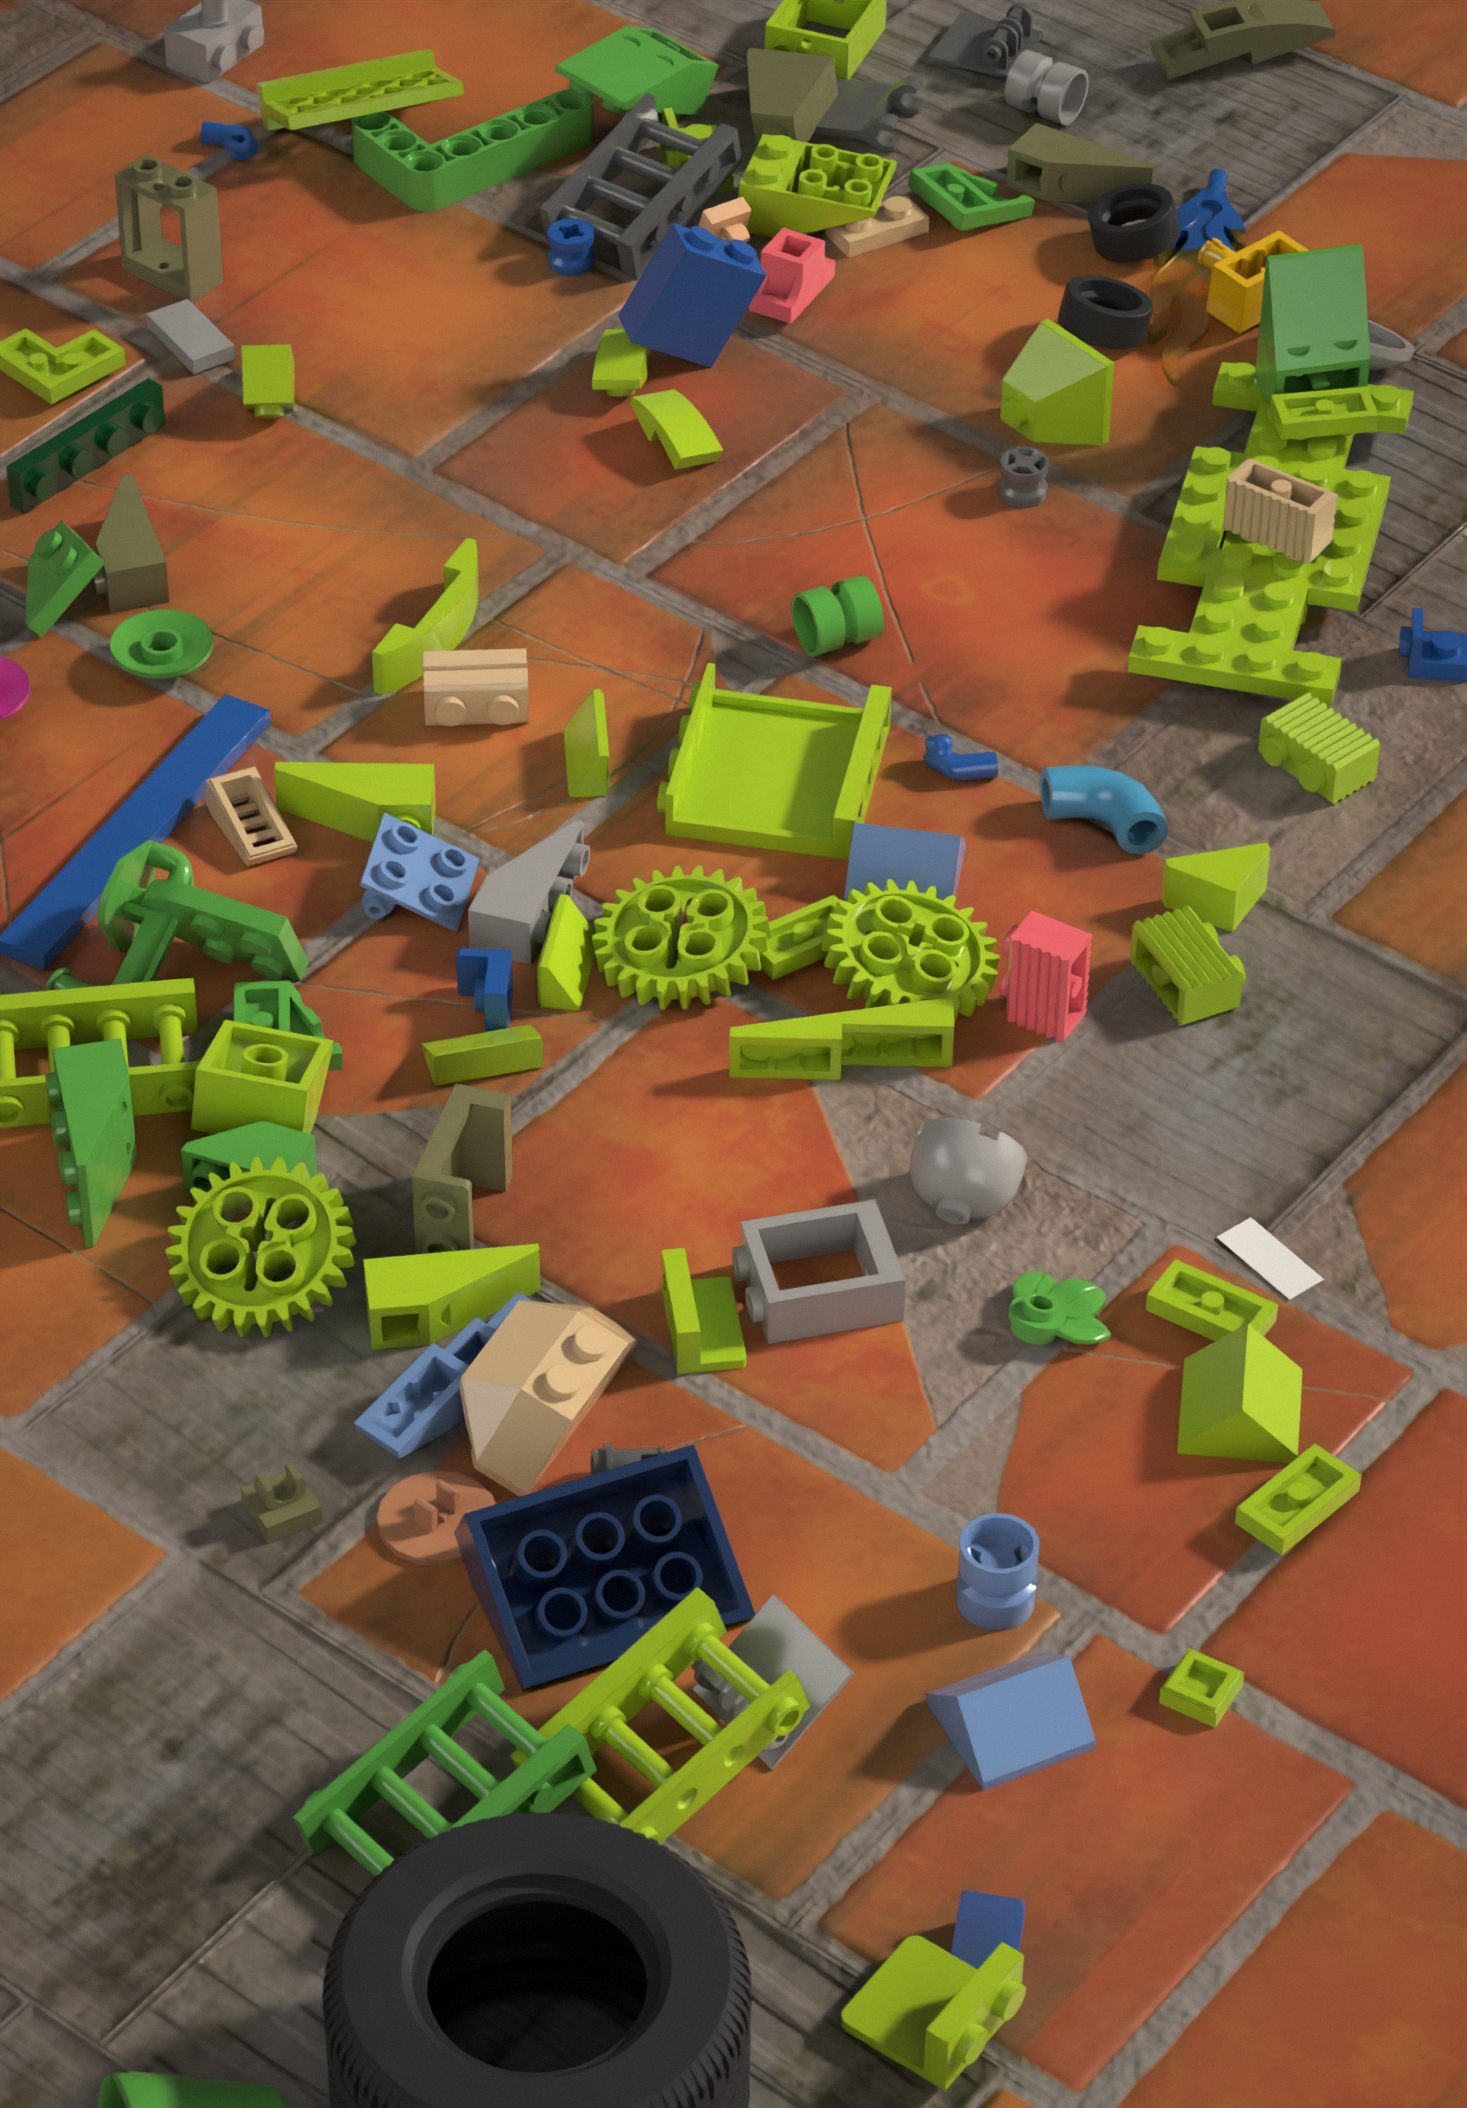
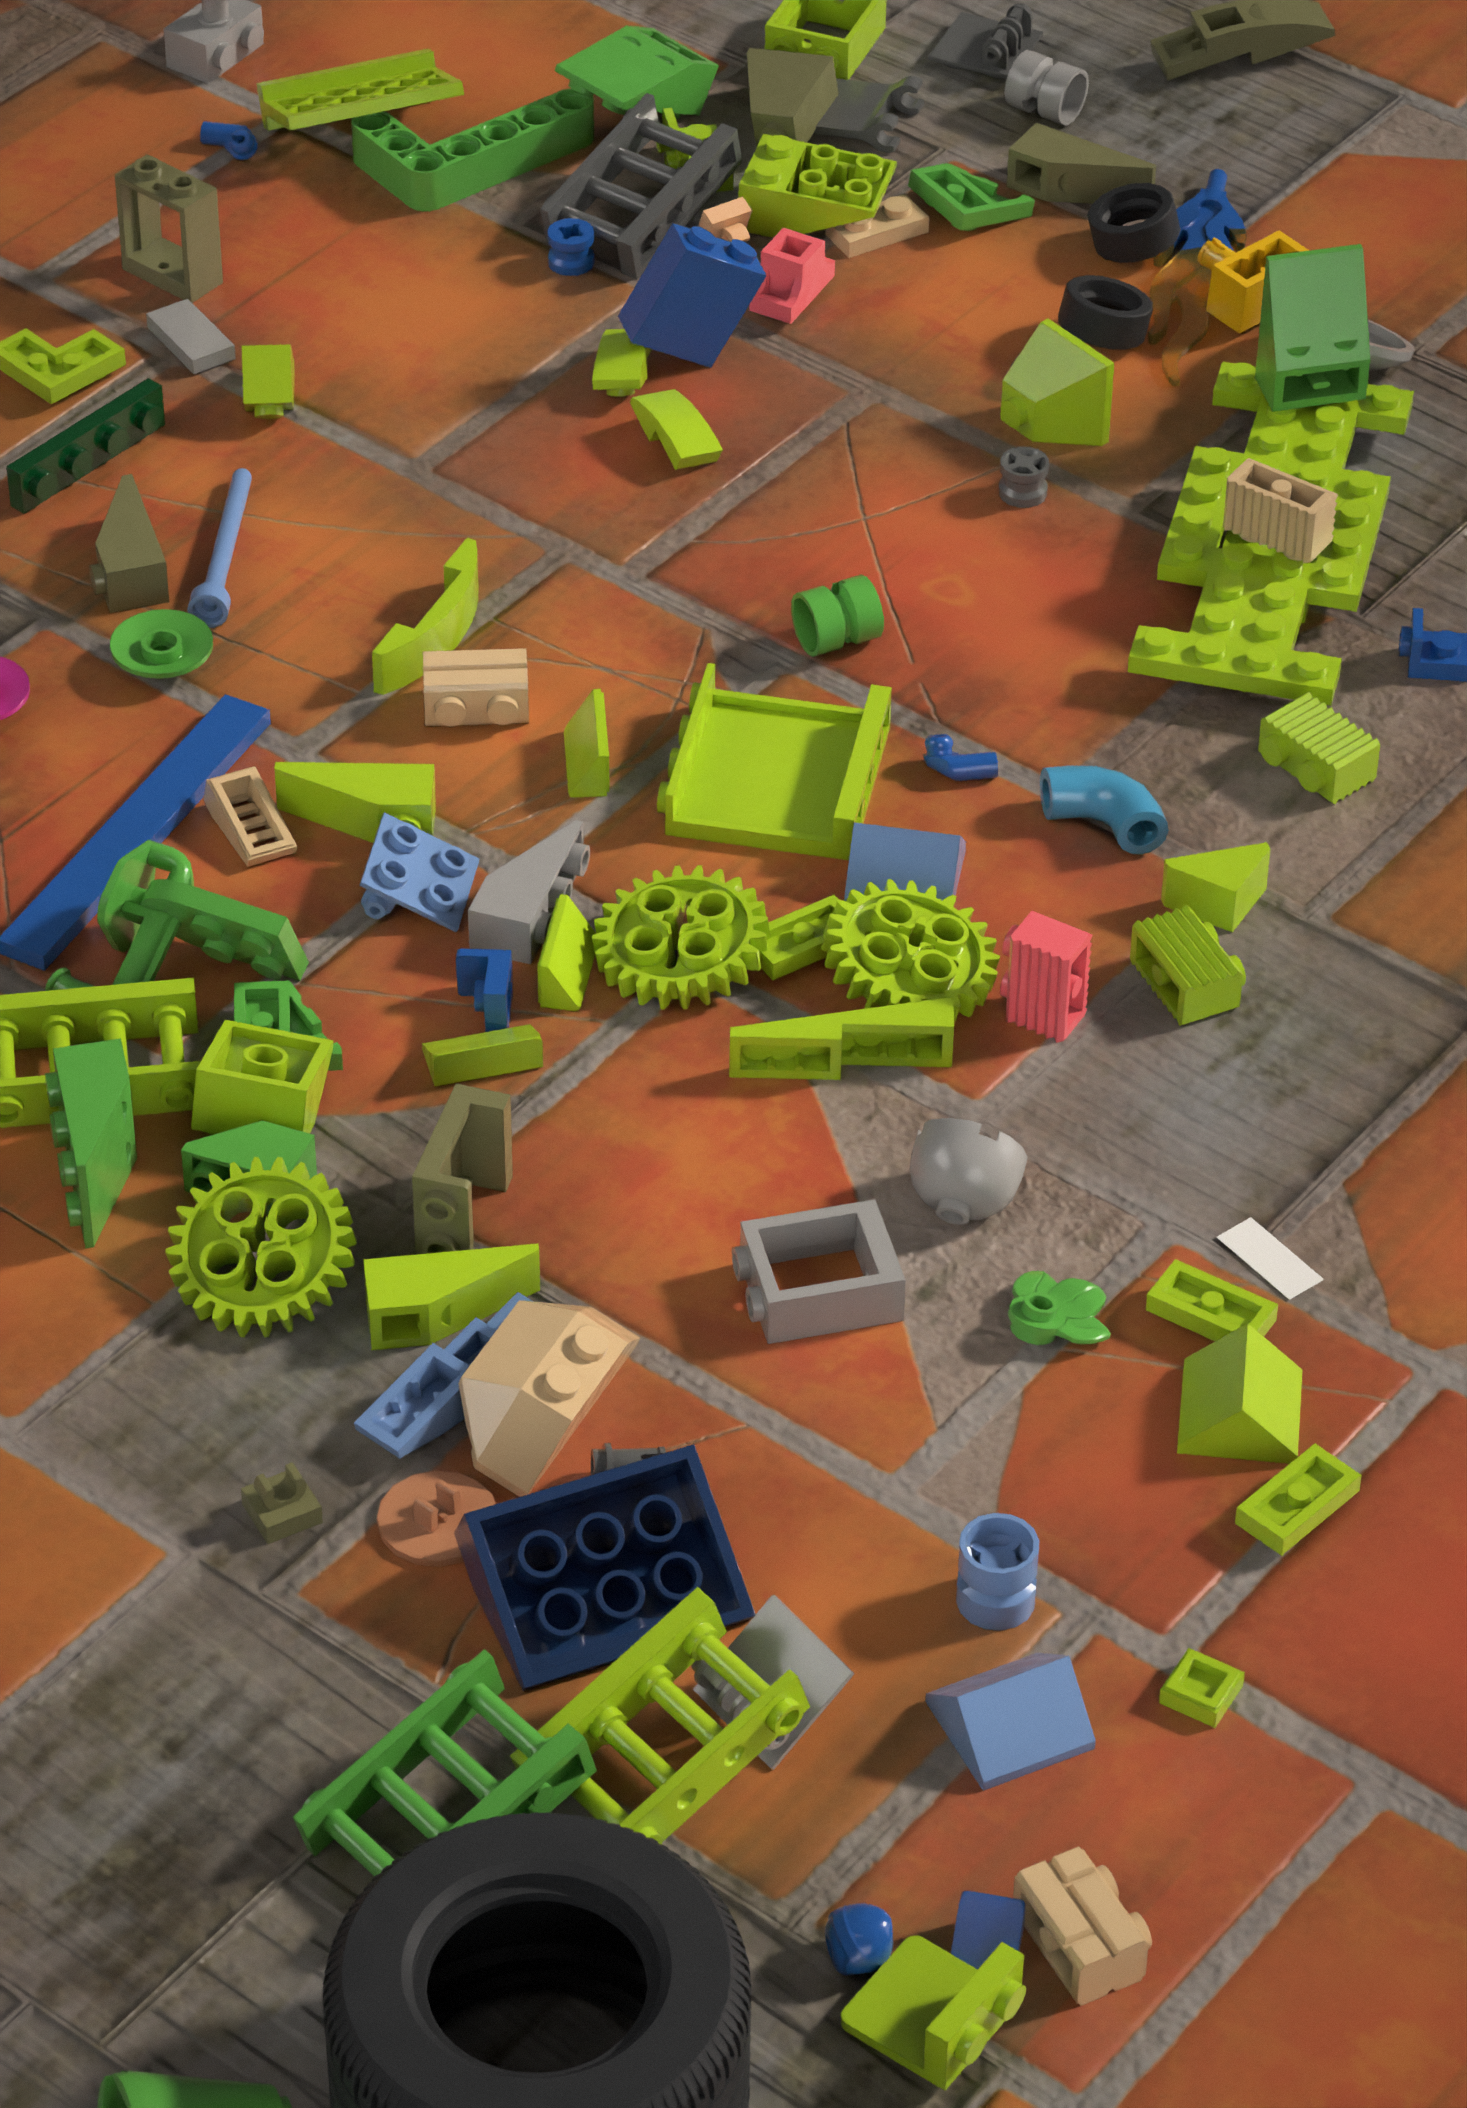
(57, 575): bright green wing -> none
(210, 599): none -> medium blue piece
(700, 1318): lime panel -> none
(859, 1938): none -> blue piece
(1083, 1925): none -> tan brick
(1324, 413): lime plate -> none

